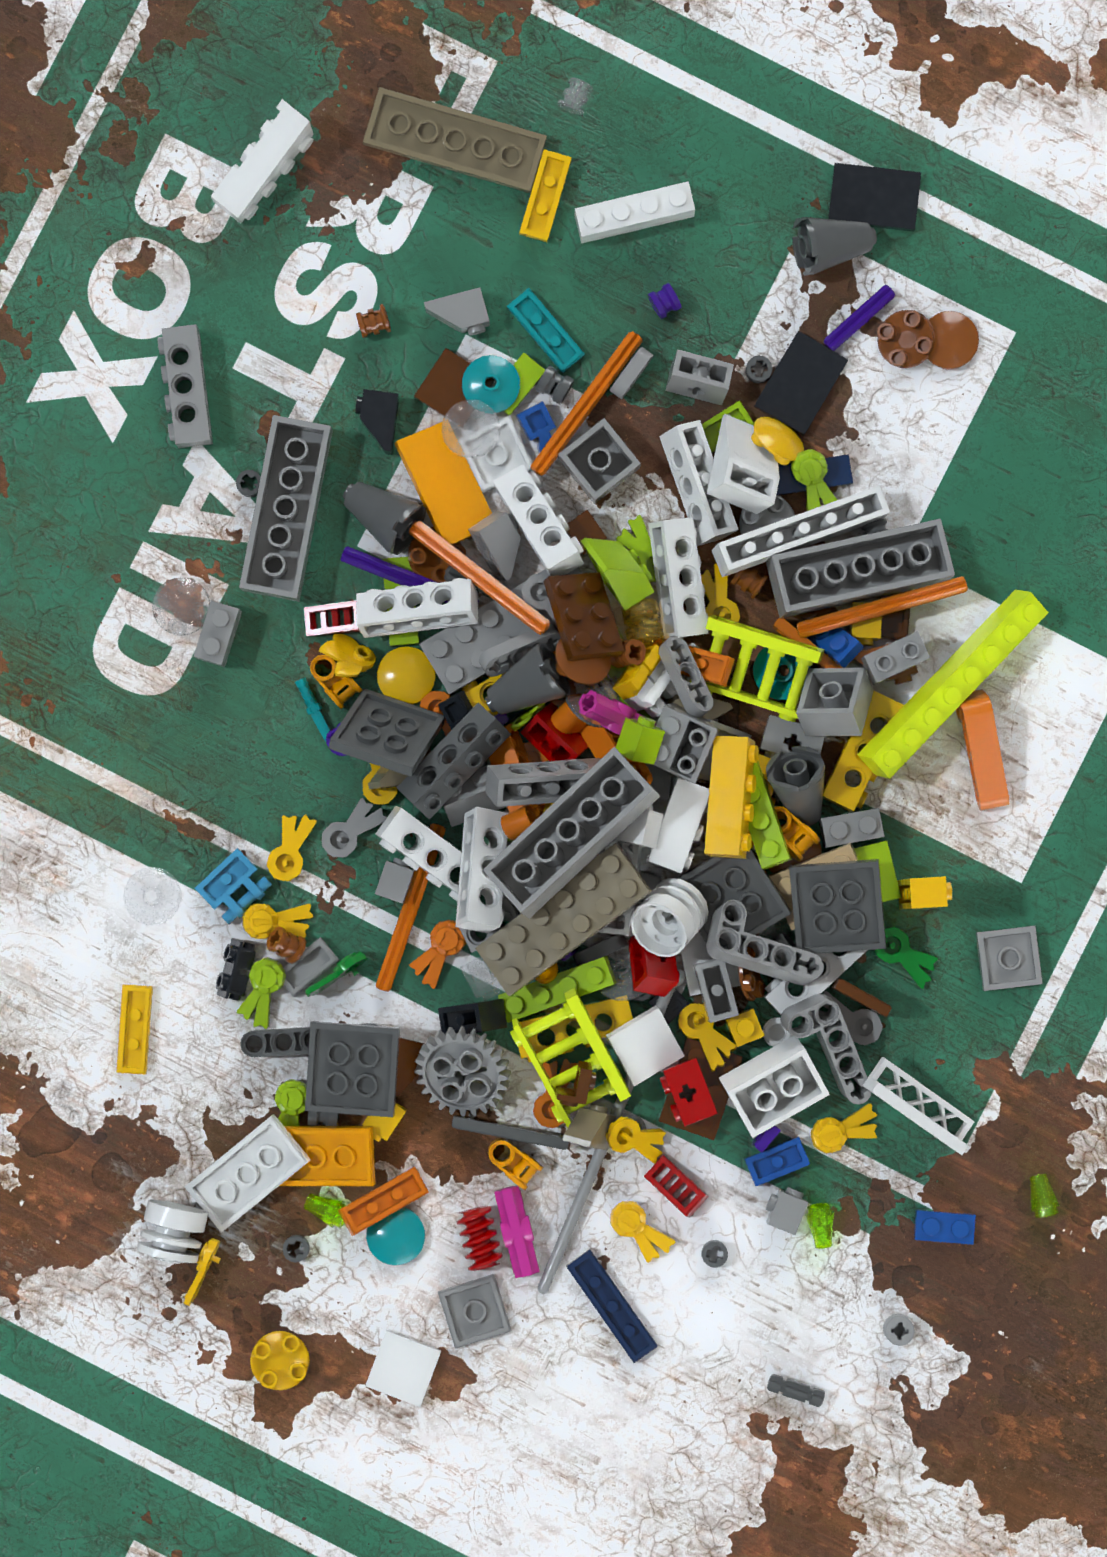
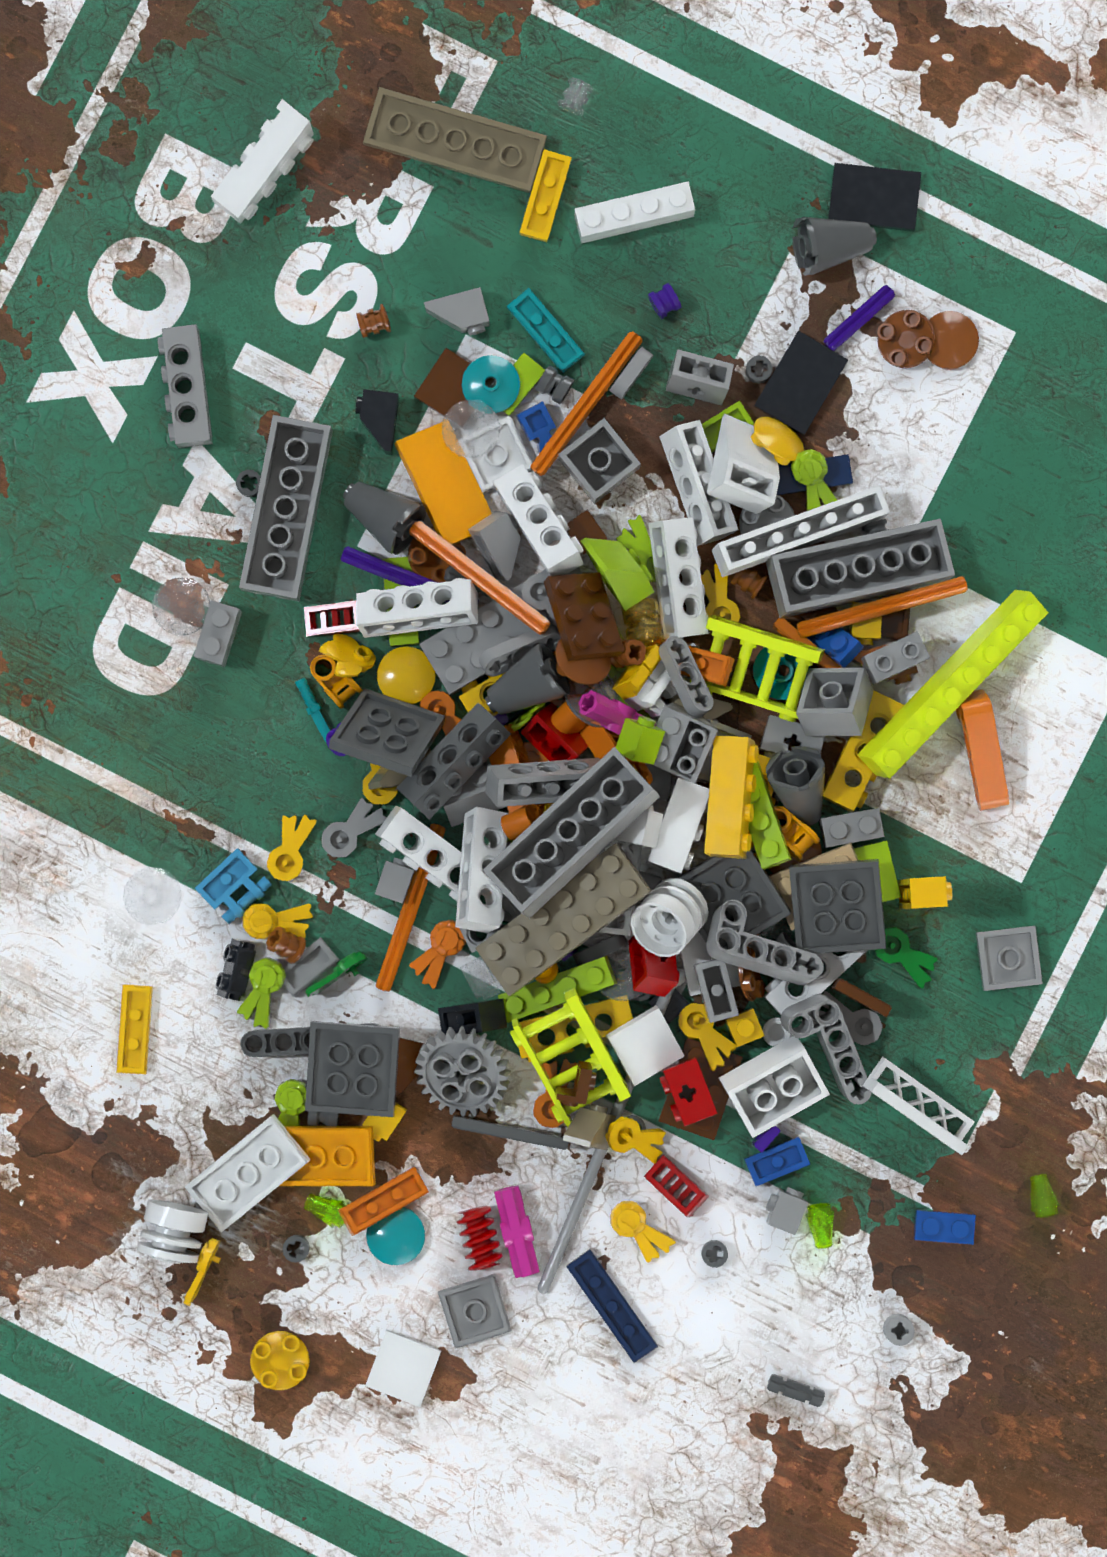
(455, 708): black tile -> none
(515, 1163): light orange piece -> none
(831, 1134): yellow piece -> none

